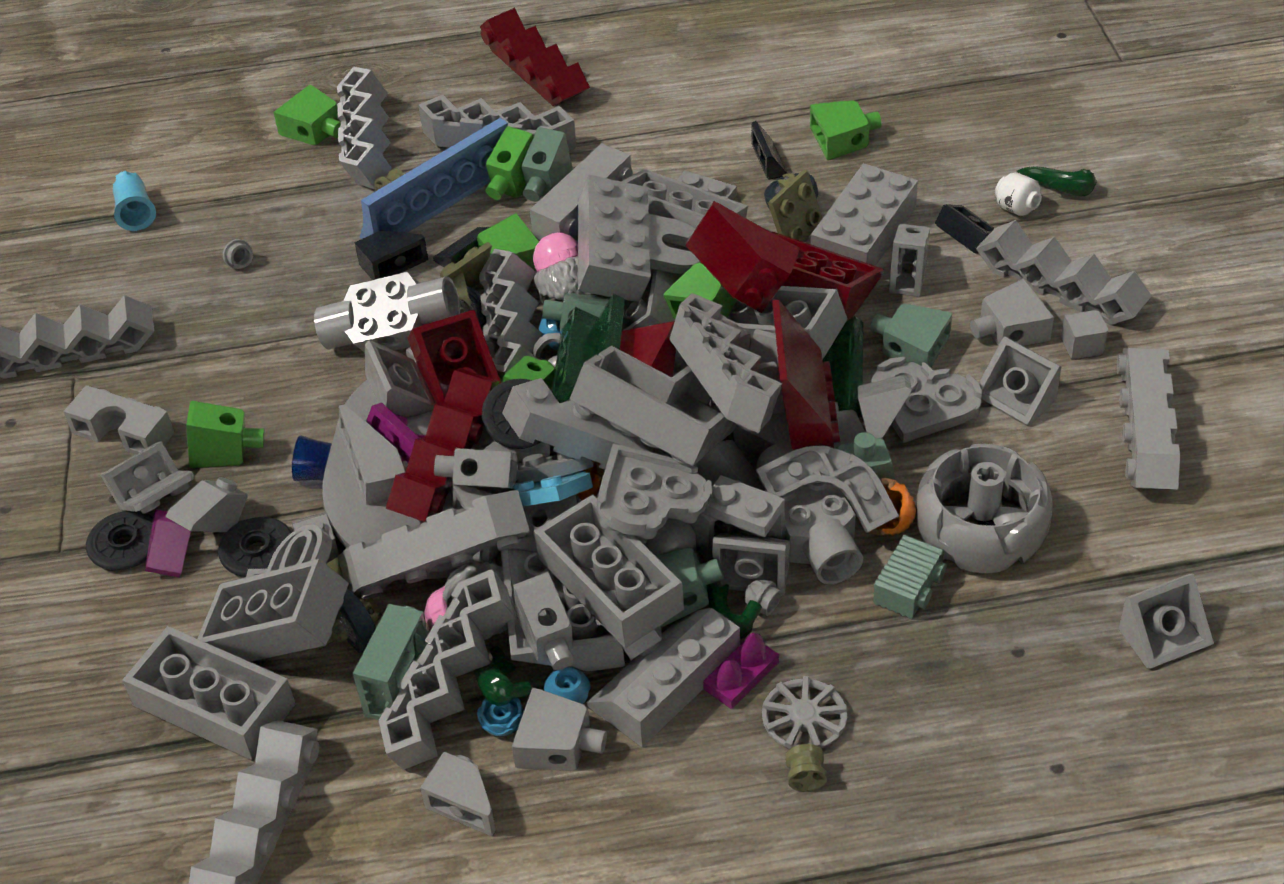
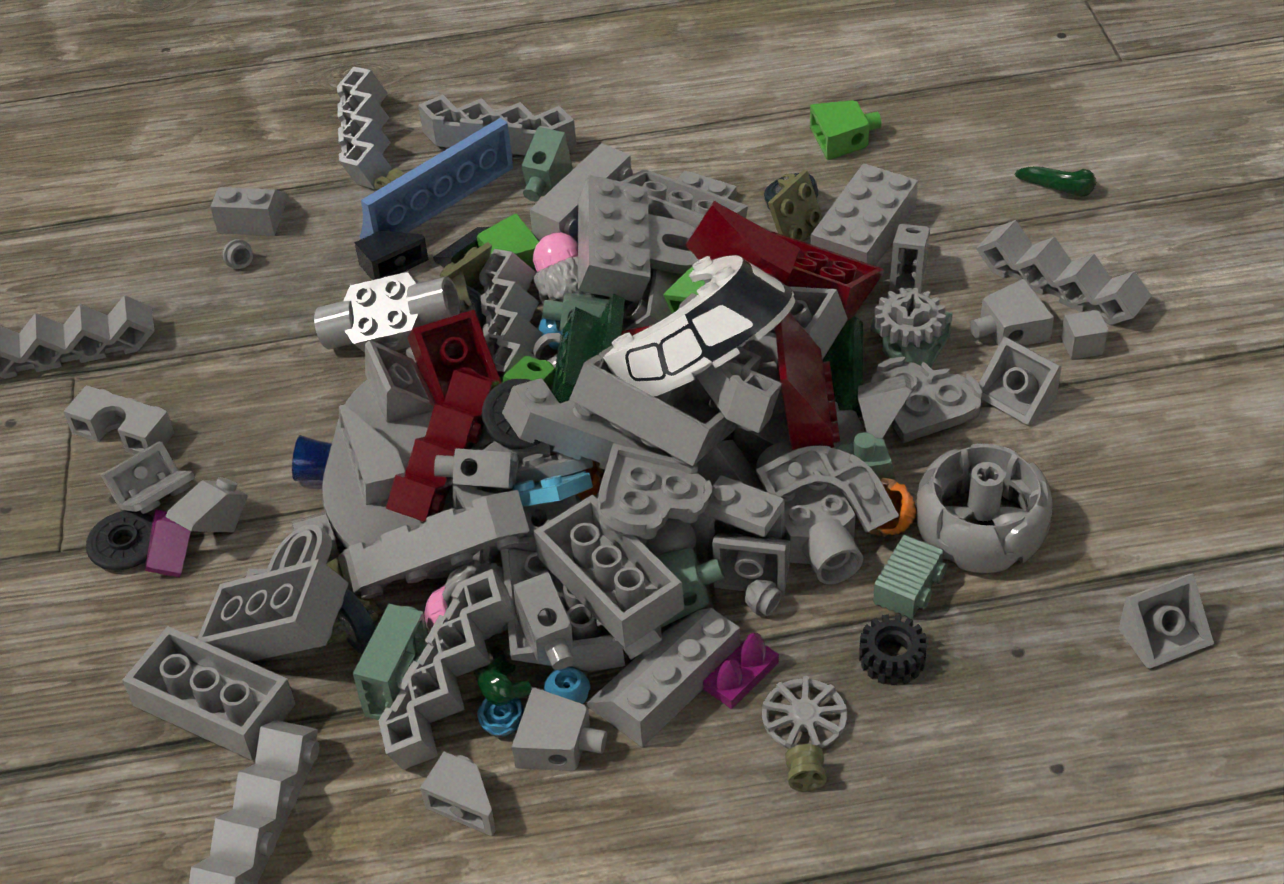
(132, 203): medium azure plant -> none
(219, 435): bright green torso -> none
(235, 542): black wheel -> none
(248, 210): none -> light grey slope
(308, 117): bright green torso -> none
(393, 429): magenta tile -> none
(506, 164): bright green torso -> none
(531, 60): dark red brick -> none
(718, 601): dark green piece -> none
(730, 309): none -> windscreen
(766, 152): black slope -> none
(892, 666): none -> black tyre
(910, 317): none -> light grey gear
(963, 226): black slope -> none
(1018, 194): white head -> none
(1151, 419): light grey brick -> none

